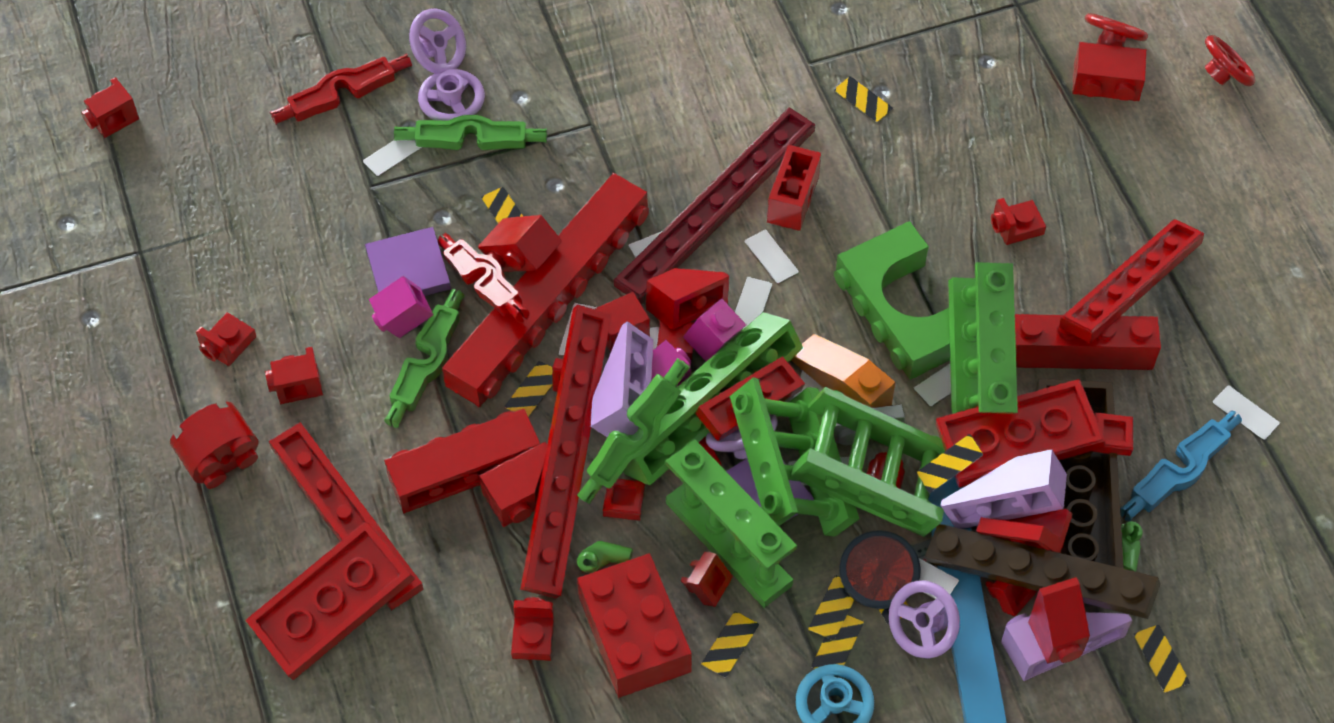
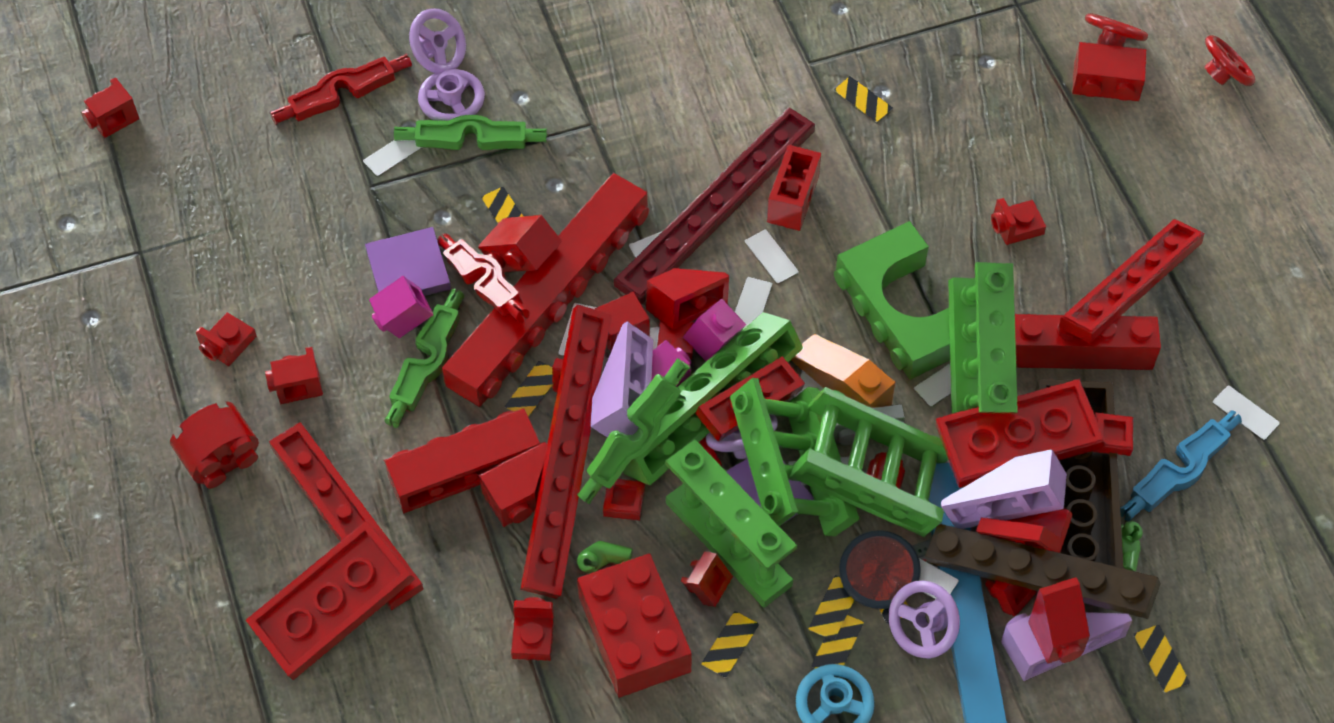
(949, 463): sticker -> none

